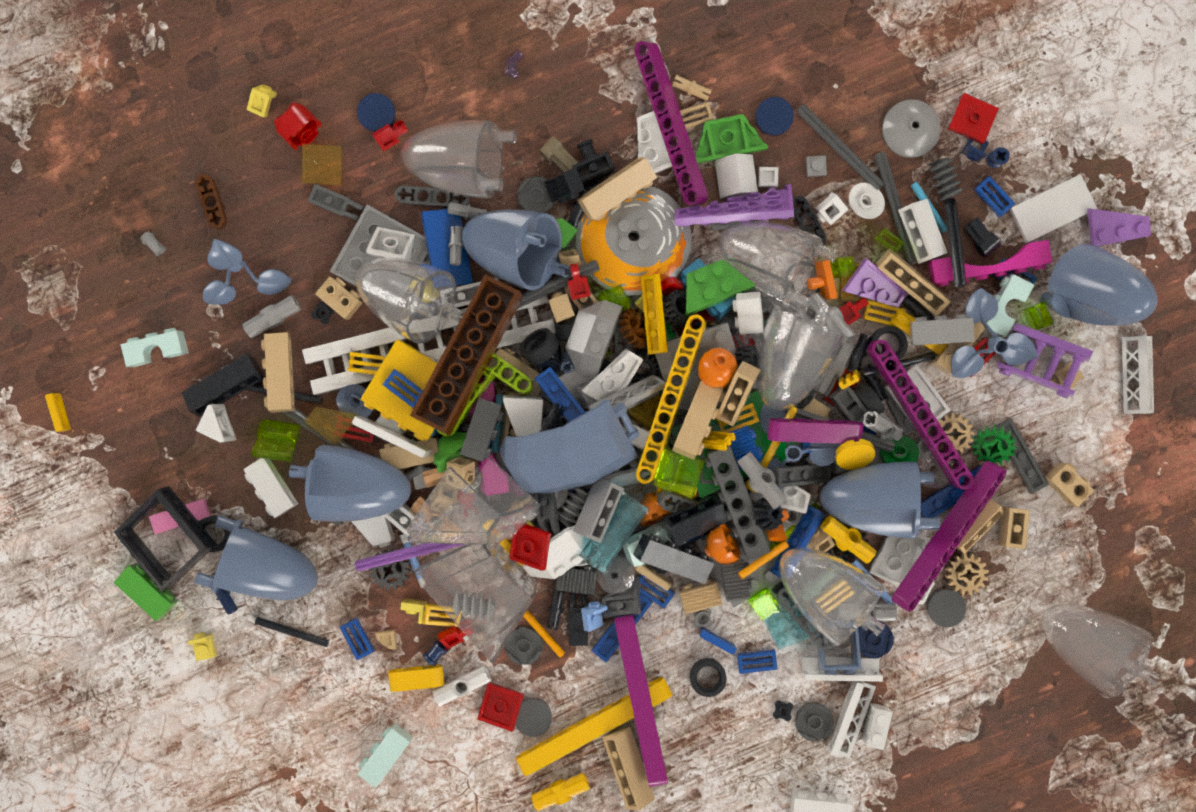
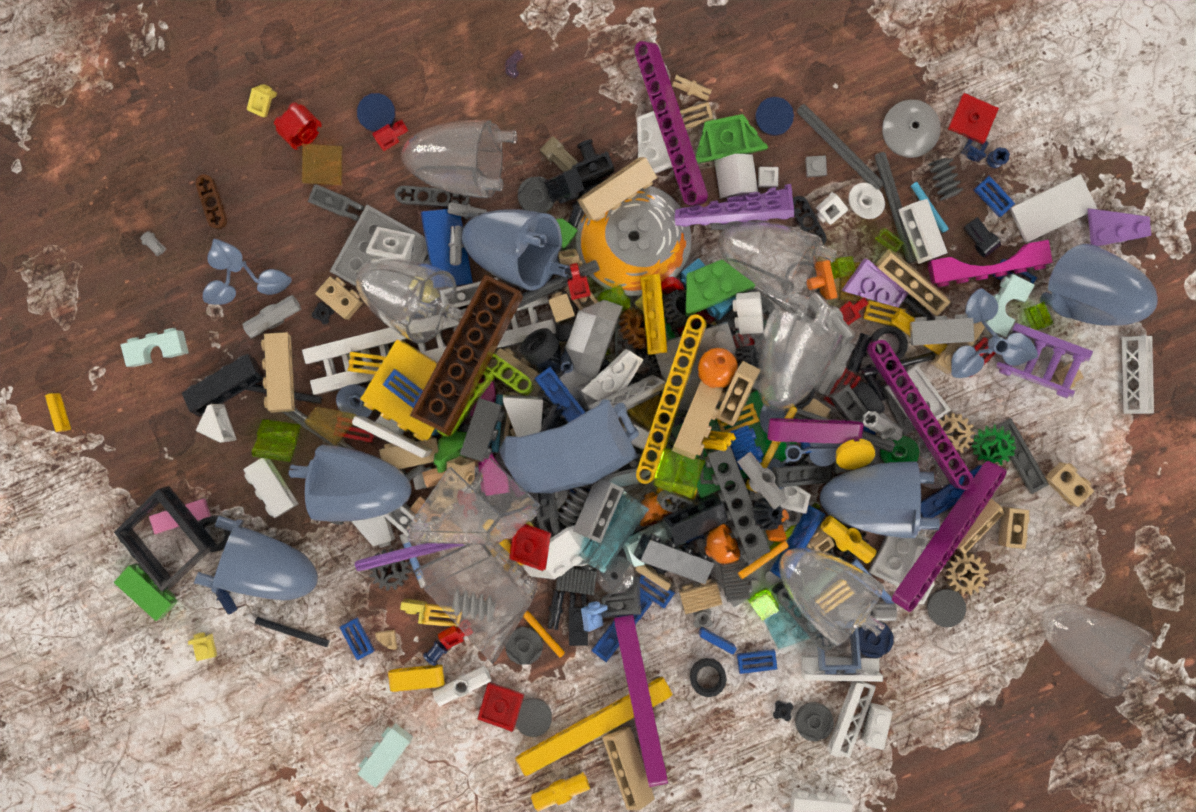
(849, 380): yellow tile -> none
(955, 243): black axle -> none

